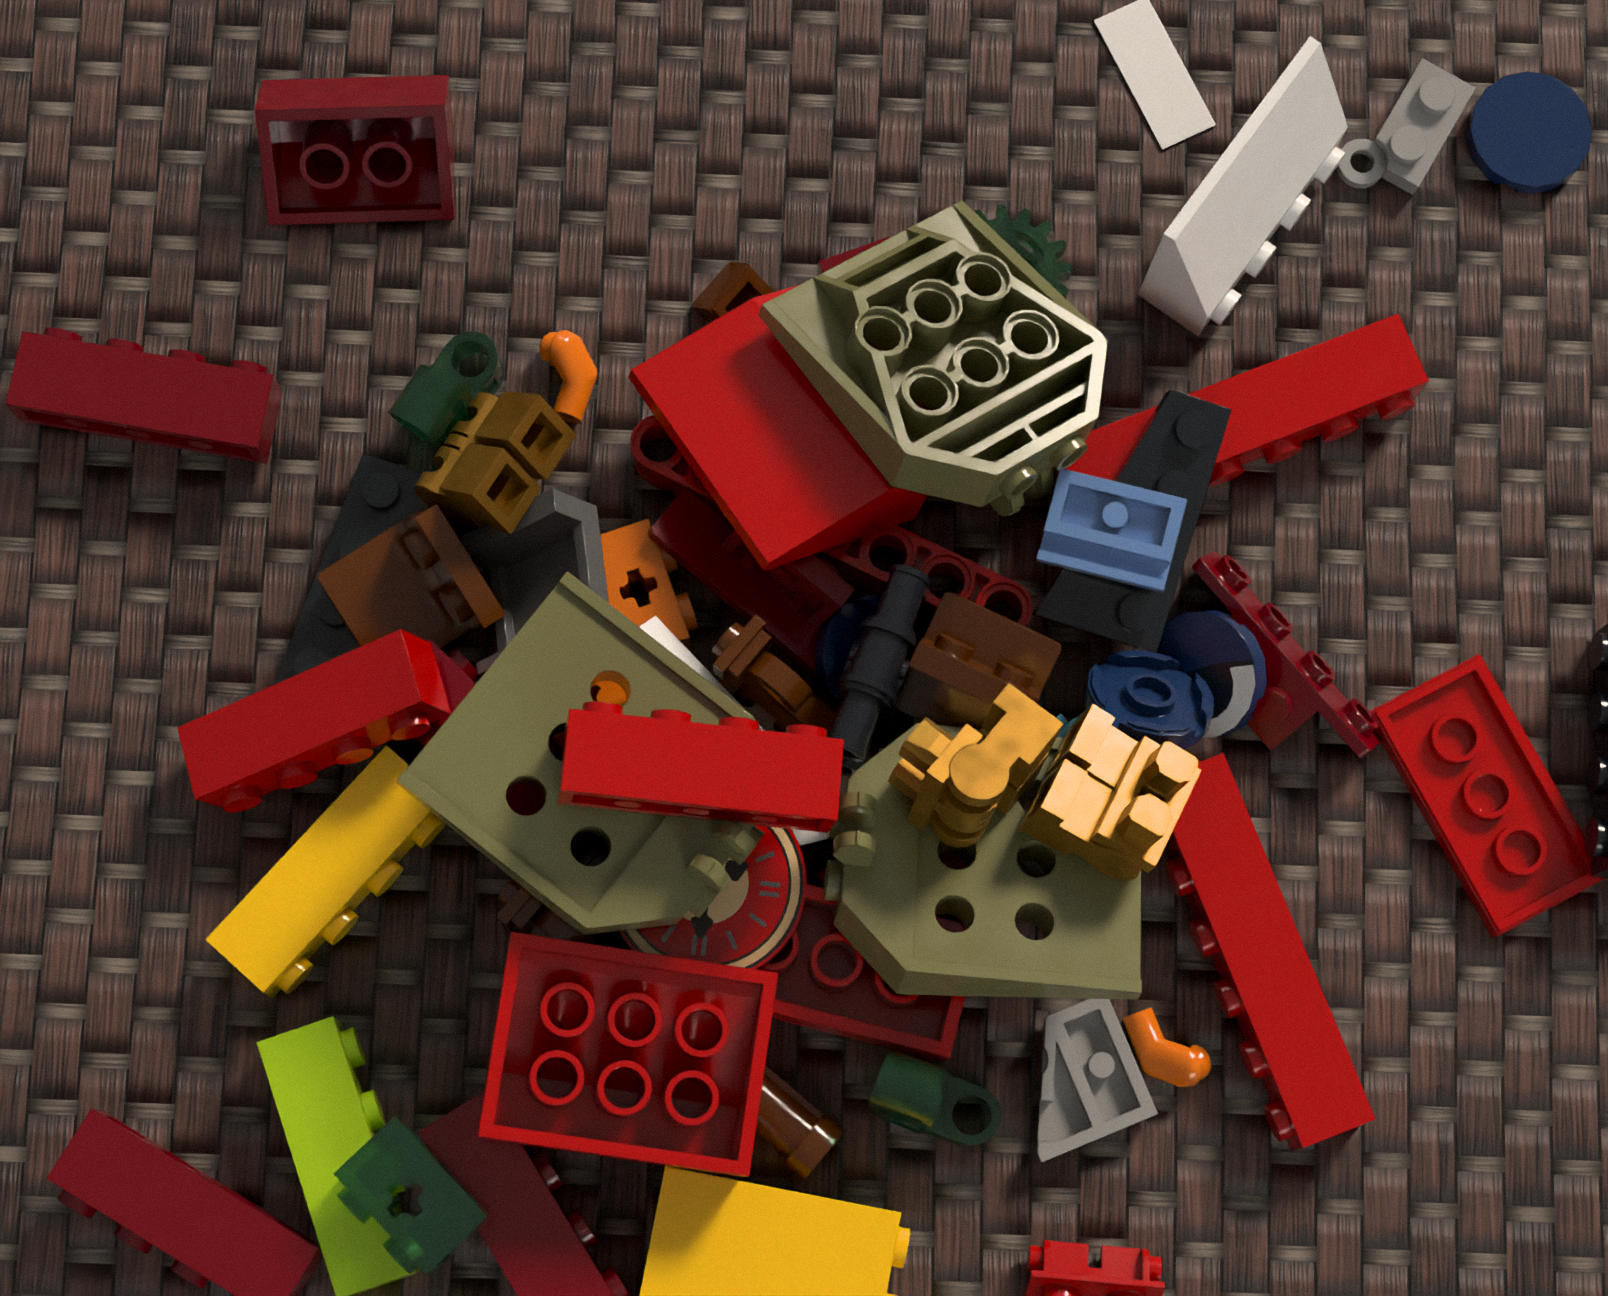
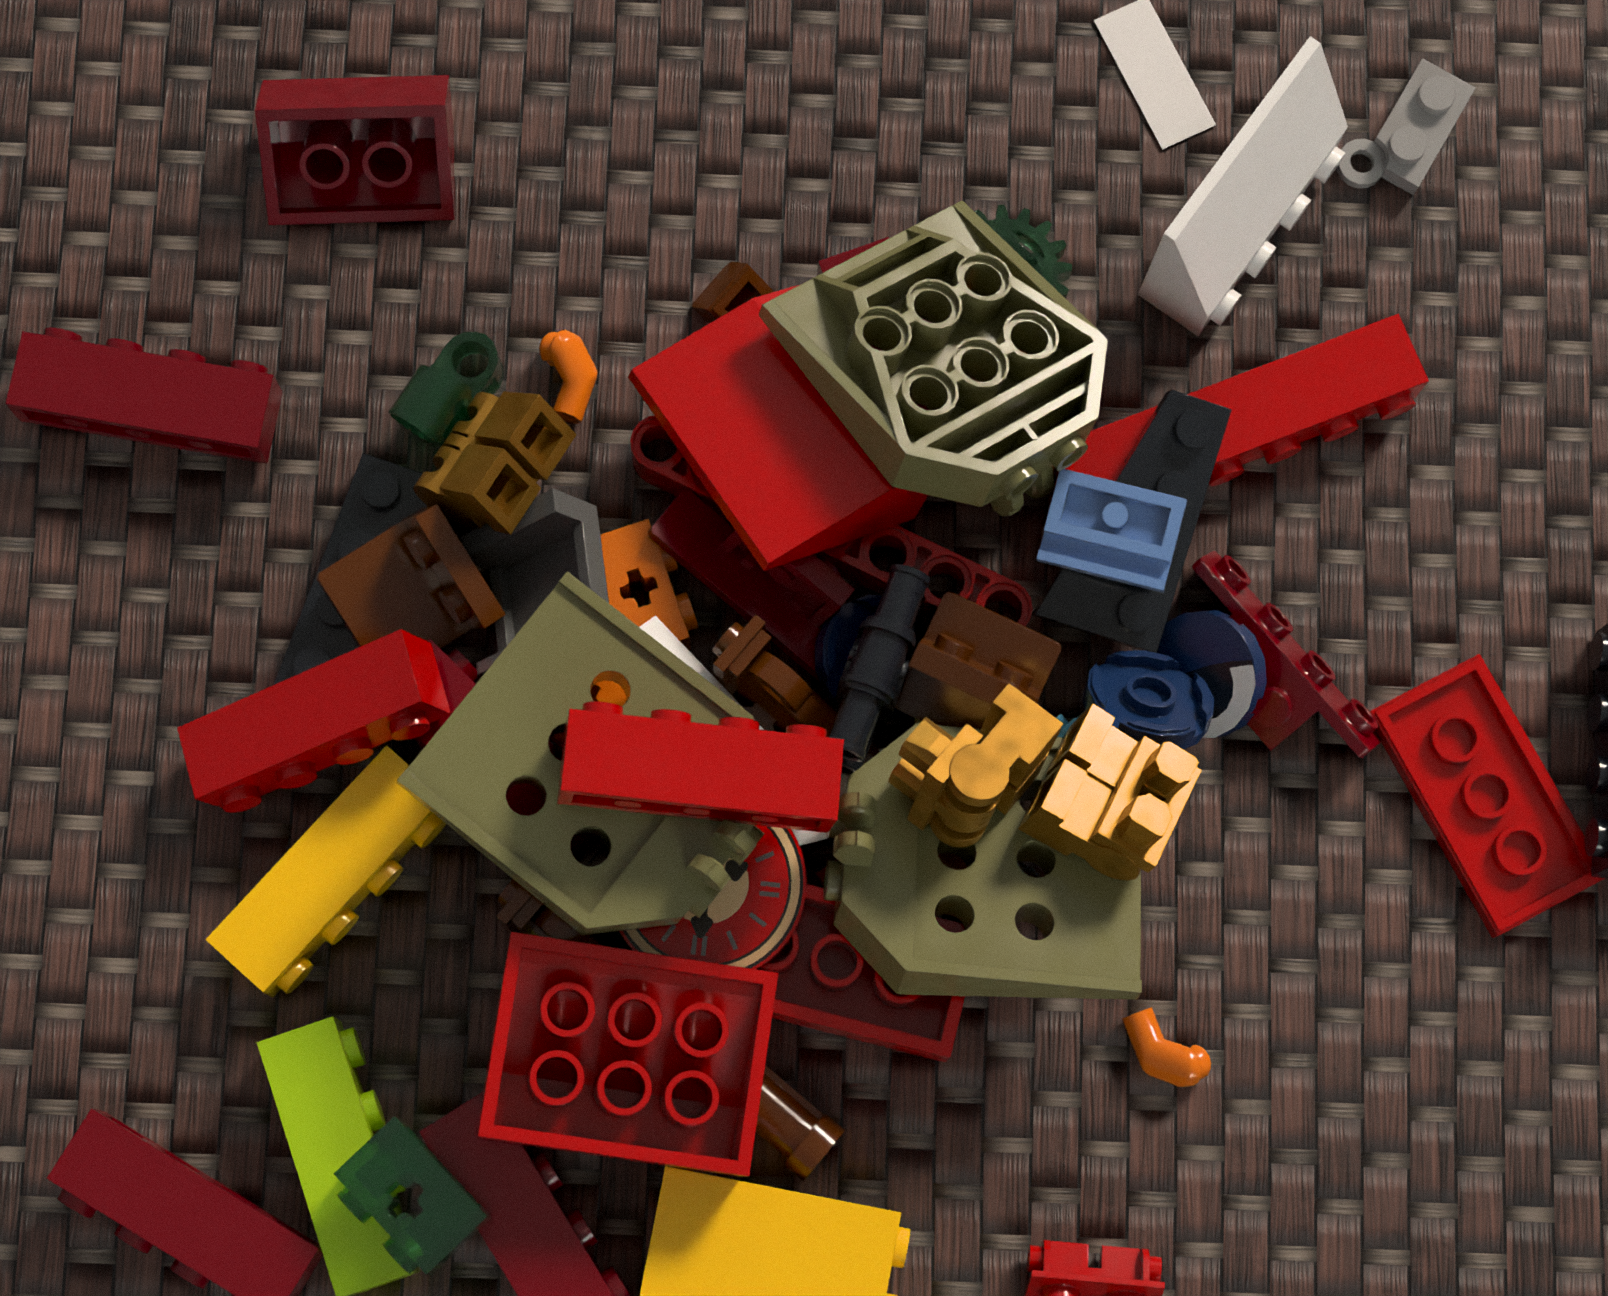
(923, 1099): clear green piece -> none
(1087, 1079): light grey wing -> none
(1262, 965): red brick -> none
(1529, 132): dark blue tile -> none

